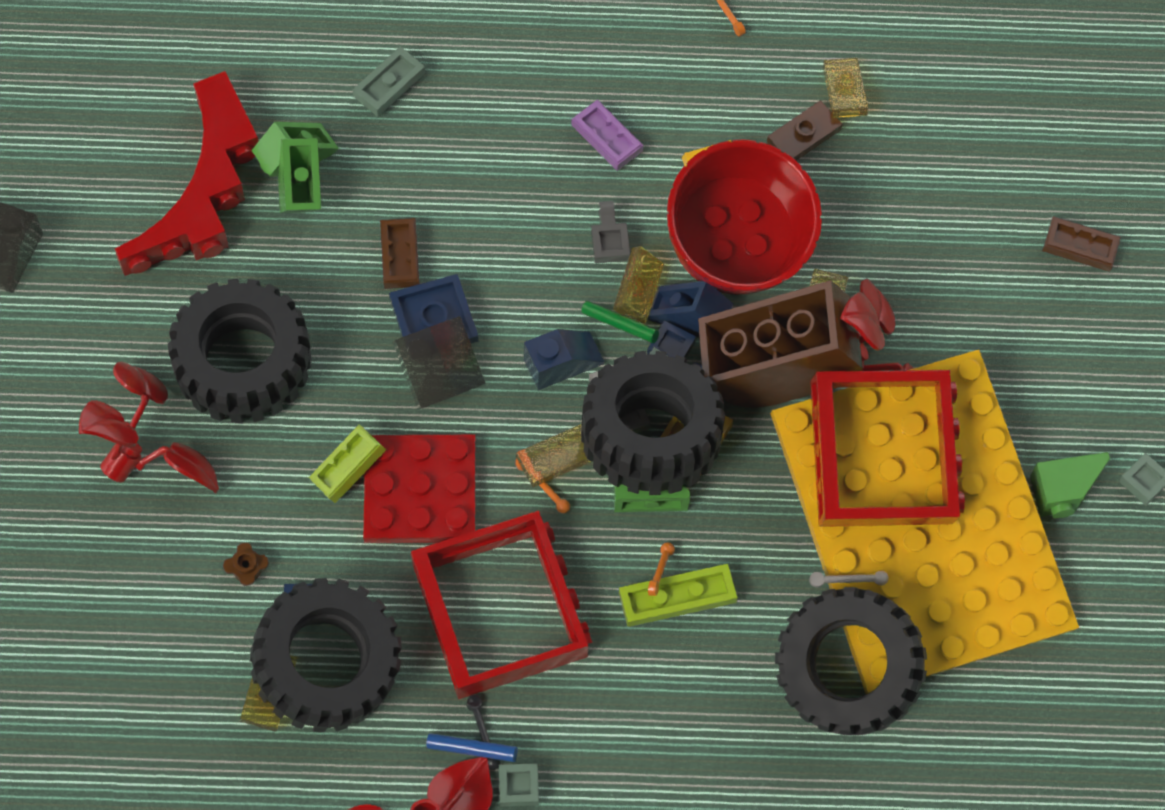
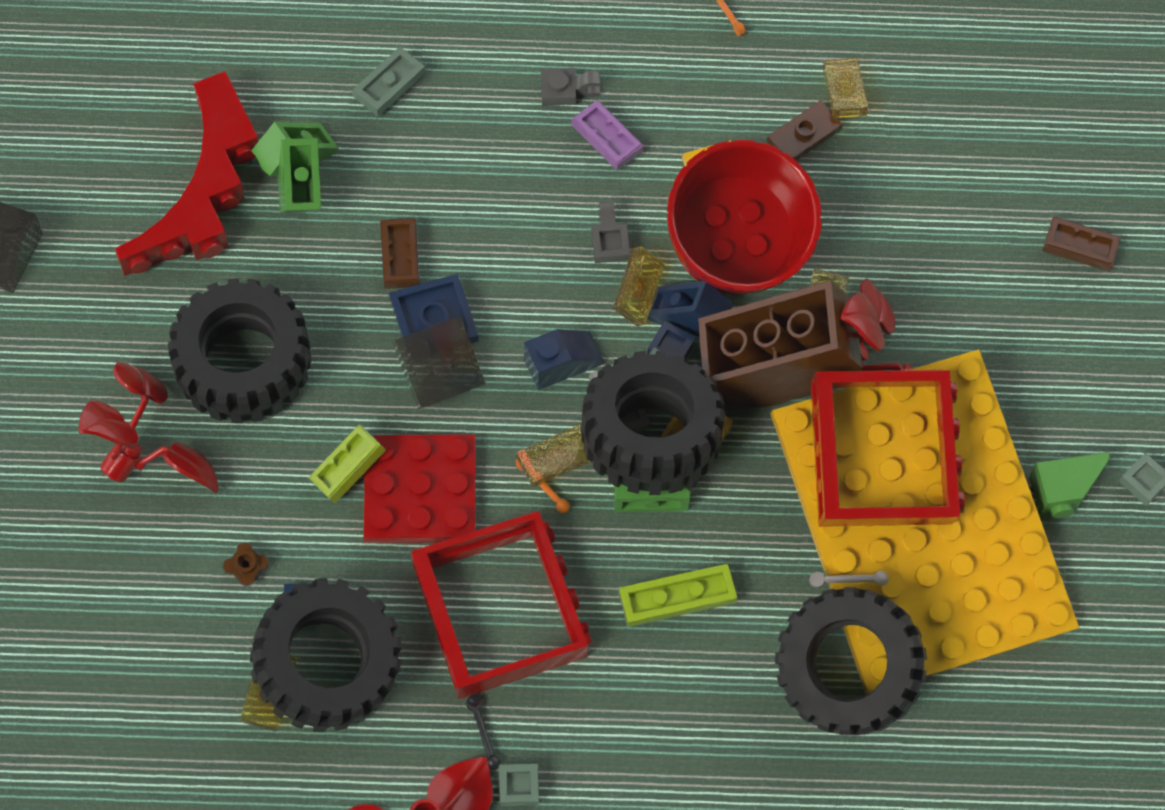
(472, 747): blue piece -> none
(562, 86): none -> dark grey plate
(620, 322): green piece -> none
(667, 549): orange hinge -> none

